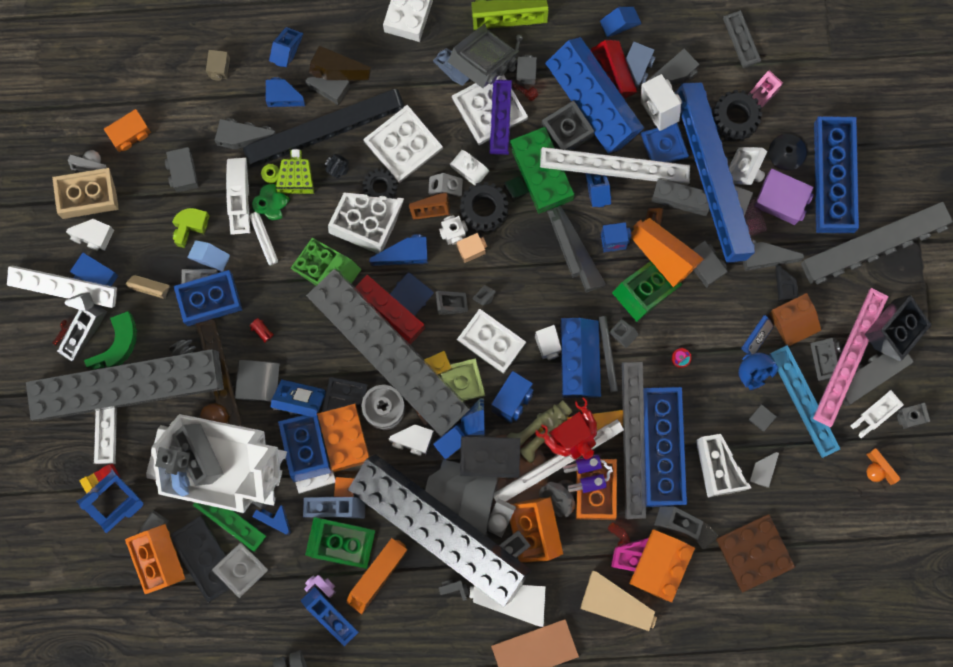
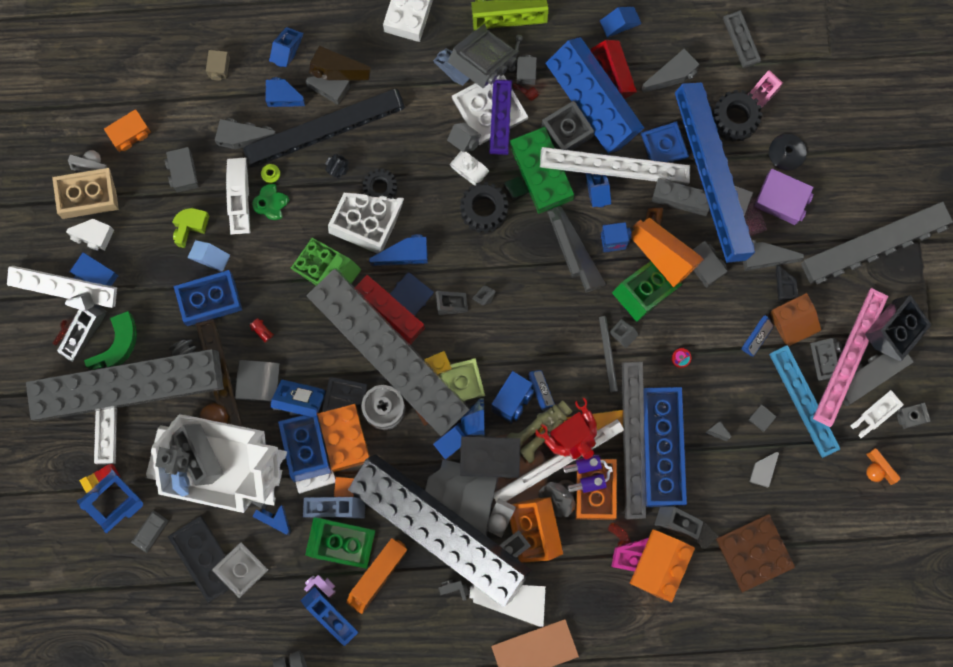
(148, 286): tan slope -> none
(155, 559): orange slope -> none
(194, 274): light grey tile -> none
(234, 525): green plate -> none
(263, 238): white axle -> none
(295, 175): lime torso -> none
(403, 144): white plate -> none
(413, 438): white slope -> none
(437, 206): dark orange slope -> none
(446, 183): light grey bracket -> none
(453, 237): white brick -> none
(464, 137): none -> dark grey brick
(471, 247): light nougat brick -> none
(491, 341): white plate -> none
(541, 389): none -> slope
(548, 342): white slope -> none
(580, 358): blue slope -> none
(612, 602): tan slope -> none
(638, 61): sand blue slope -> none
(661, 102): white brick -> none
(718, 467): white wedge -> none
(719, 431): none -> dark grey slope
(746, 165): white tile -> none
(755, 369): blue cylinder -> none
(836, 175): blue brick -> none

